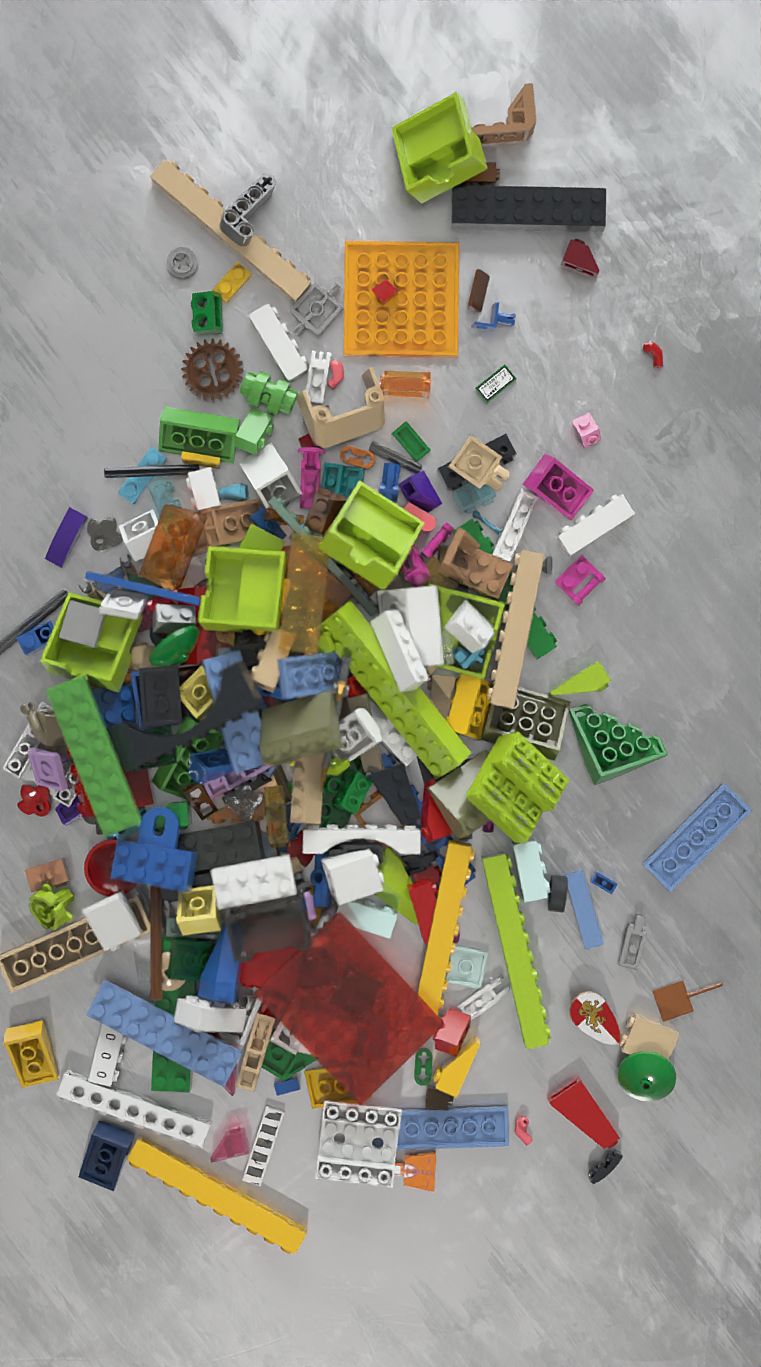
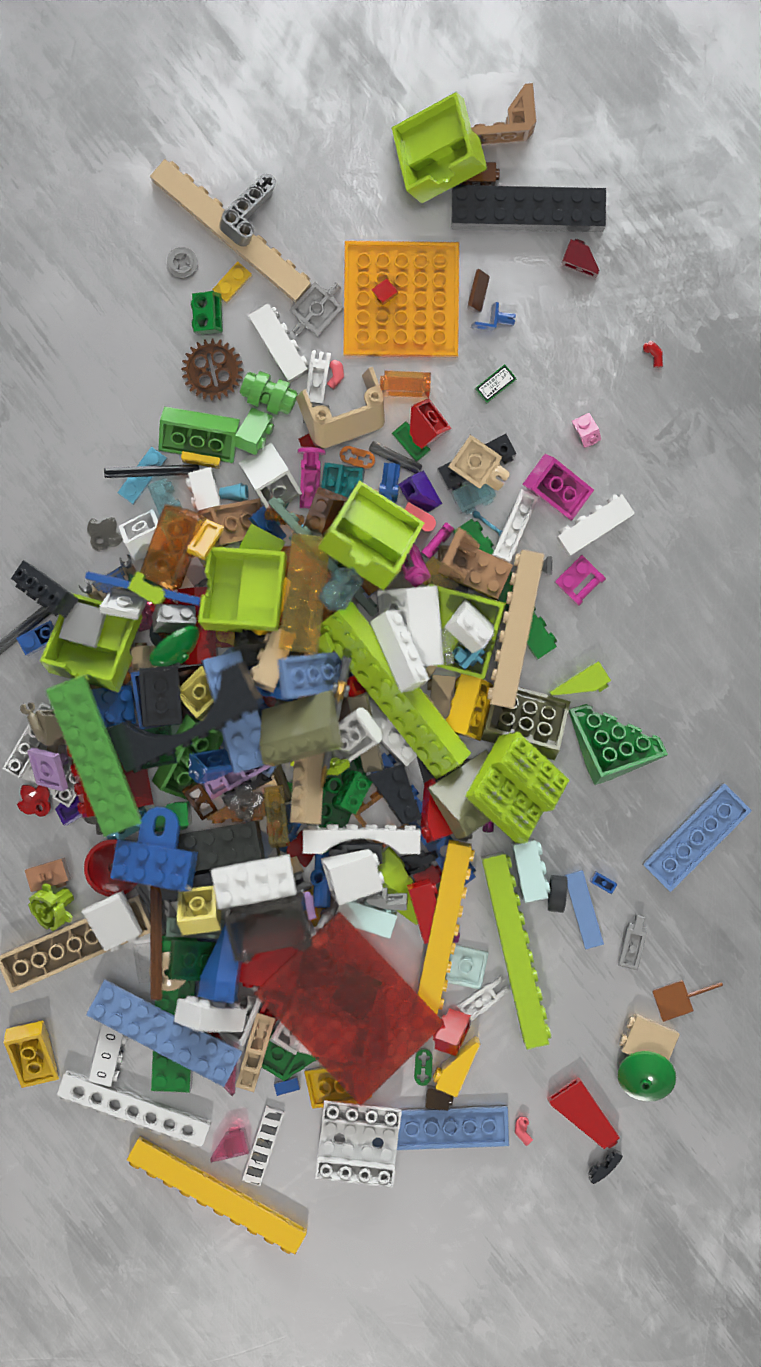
(44, 589): none -> black brick
(66, 537): dark purple slope -> none
(106, 1155): dark blue slope -> none
(153, 594): none -> lime leg
(205, 539): none -> yellow tile
(340, 588): none -> clear light blue brick
(388, 901): none -> light grey slope
(418, 1170): orange torso -> none
(426, 423): none -> red slope
(595, 1017): shield -> none

